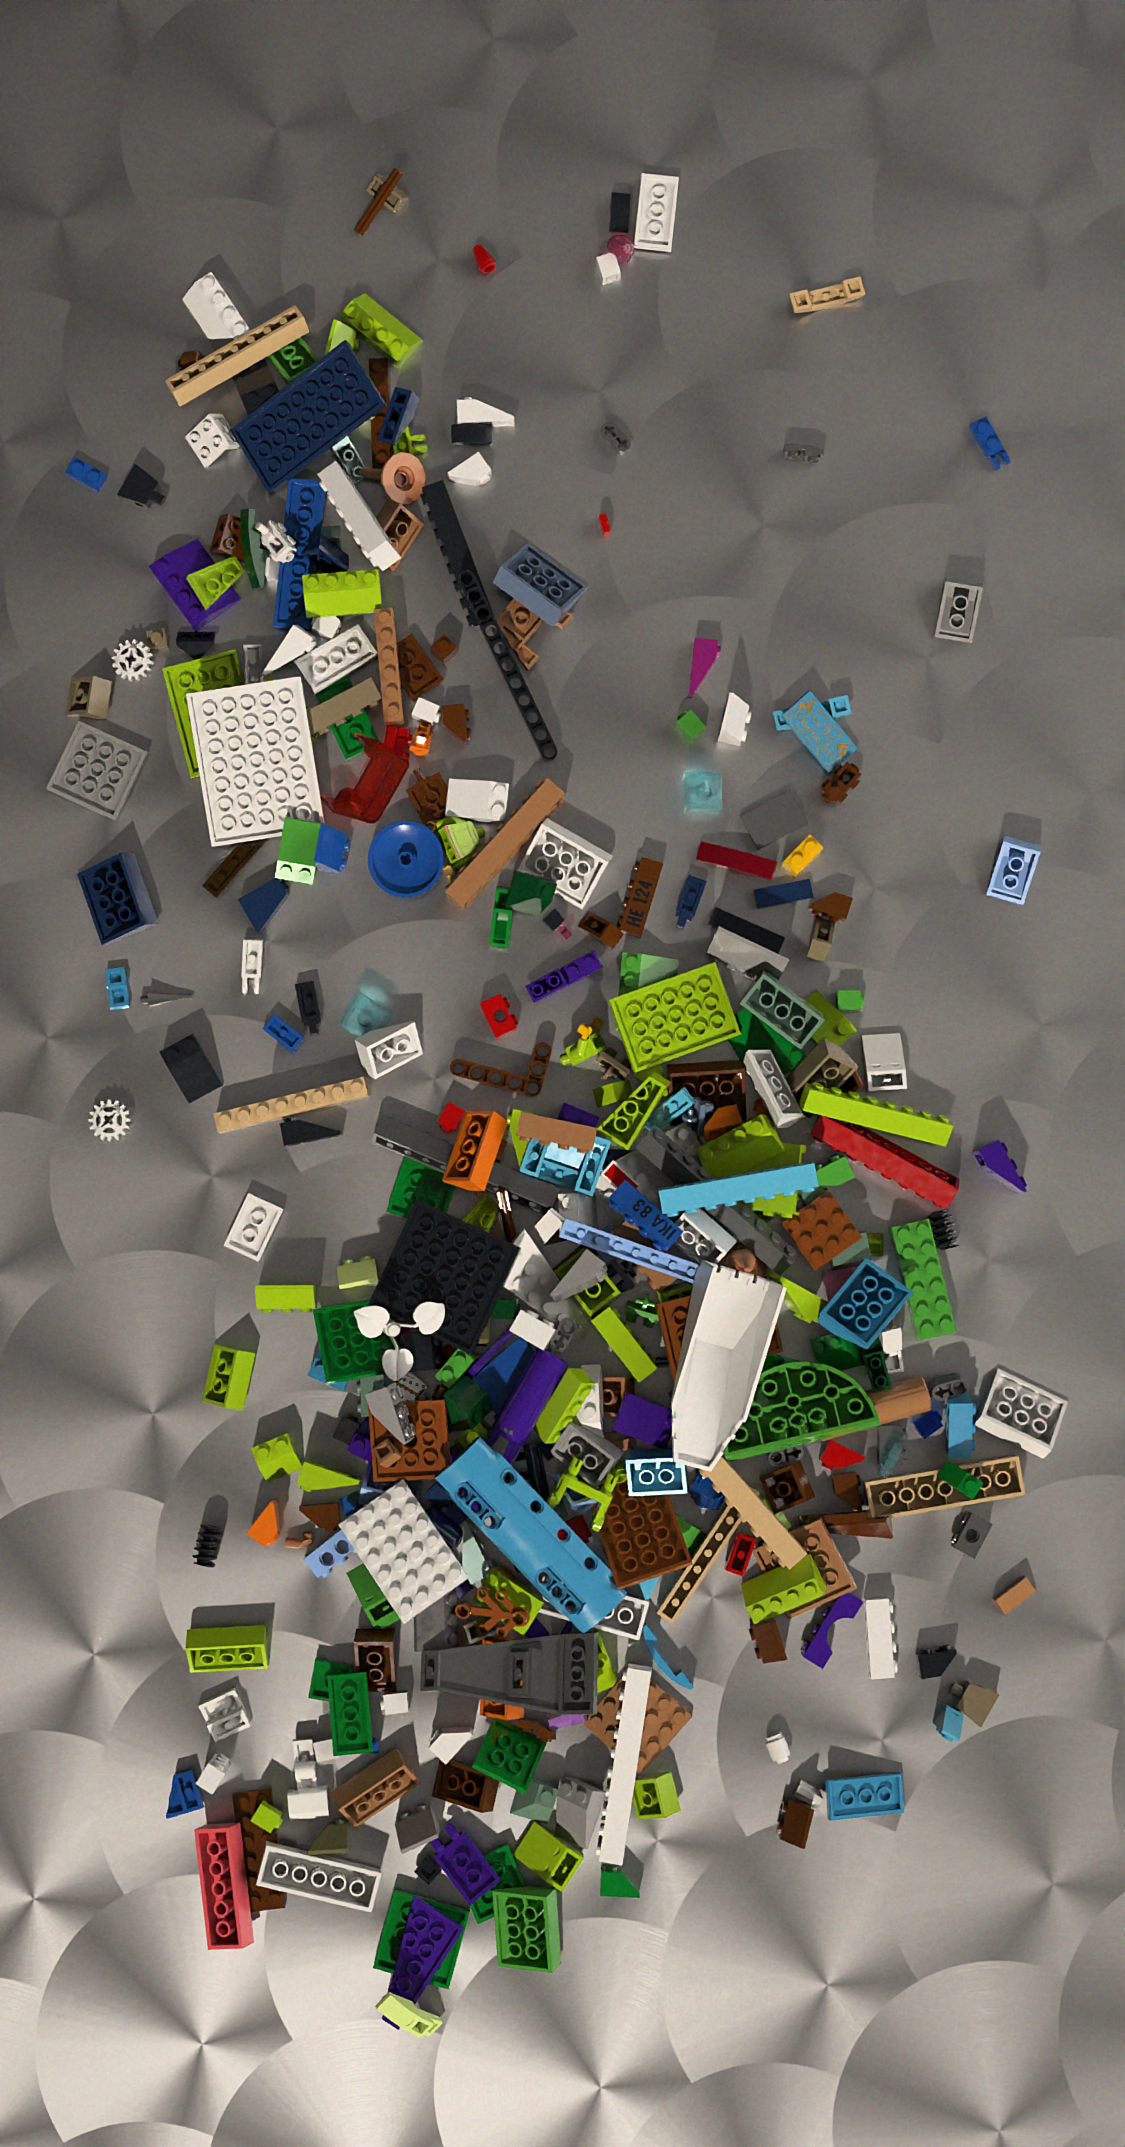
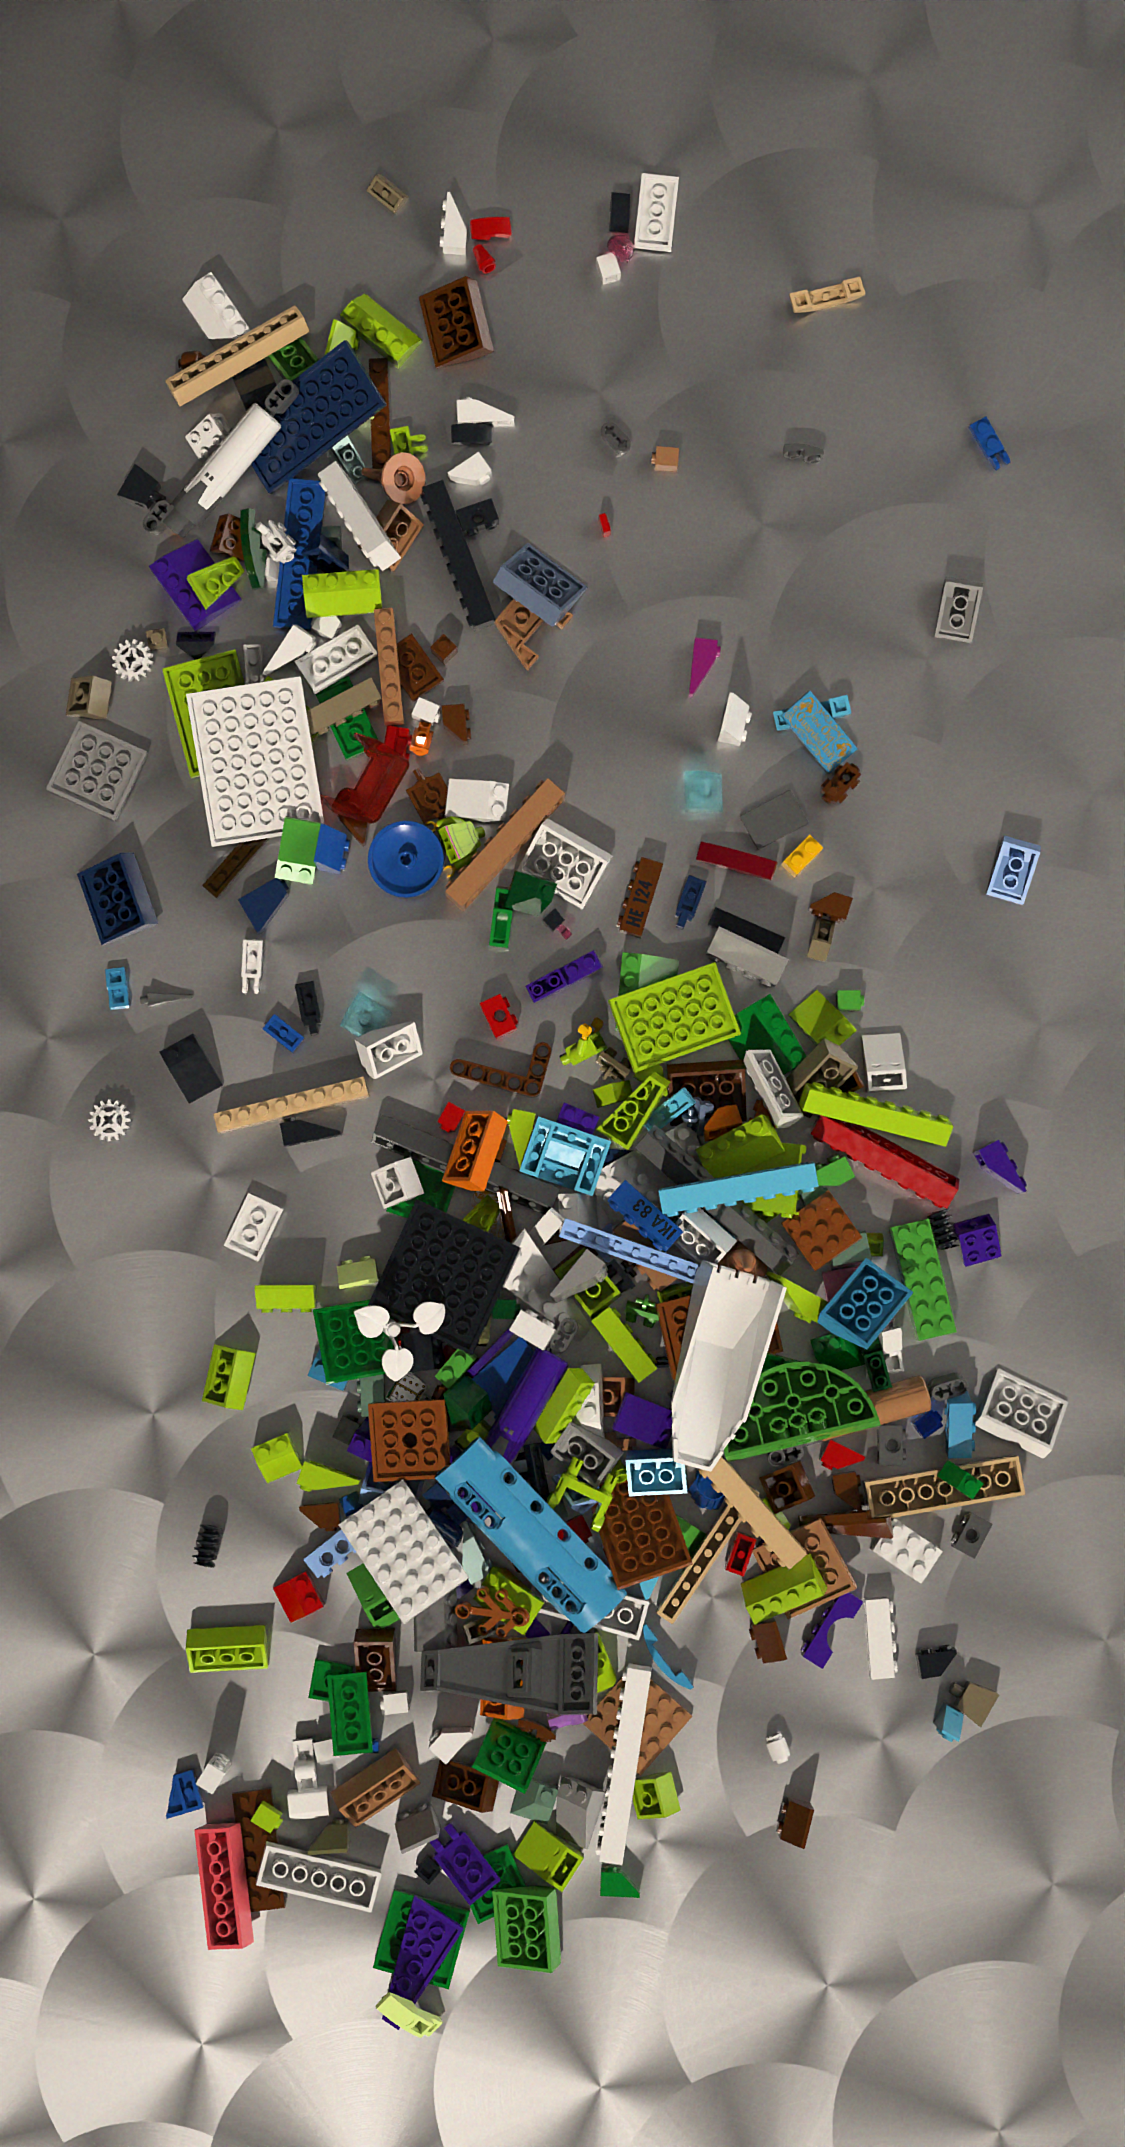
(86, 474): blue plate -> none
(223, 466): none -> piece
(224, 1714): white slope -> none
(267, 1525): orange slope -> none
(299, 1596): none -> red slope
(300, 1543): medium nougat arm -> none
(356, 828): none -> reddish brown slope
(378, 201): reddish brown axle -> none
(386, 1453): medium nougat slope -> none
(388, 1408): light grey slope -> none
(397, 1182): none -> white slope
(398, 415): dark blue slope -> none
(455, 233): none -> white slope
(456, 323): none -> reddish brown slope
(484, 509): none -> black brick
(490, 227): none -> red slope
(500, 658): black beam -> none
(556, 1131): medium nougat brick -> none
(601, 930): reddish brown slope -> none
(617, 1175): red tile -> none
(665, 458): none -> medium nougat brick
(690, 725): bright green brick -> none
(782, 1009): sand green slope -> none
(783, 893): dark blue tile -> none
(811, 1795): white piece -> none
(864, 1796): dark azure tile -> none
(890, 1459): clear light blue beam -> none
(907, 1551): none -> white brick
(978, 1239): none -> dark purple bracket
(1014, 1595): medium nougat slope -> none

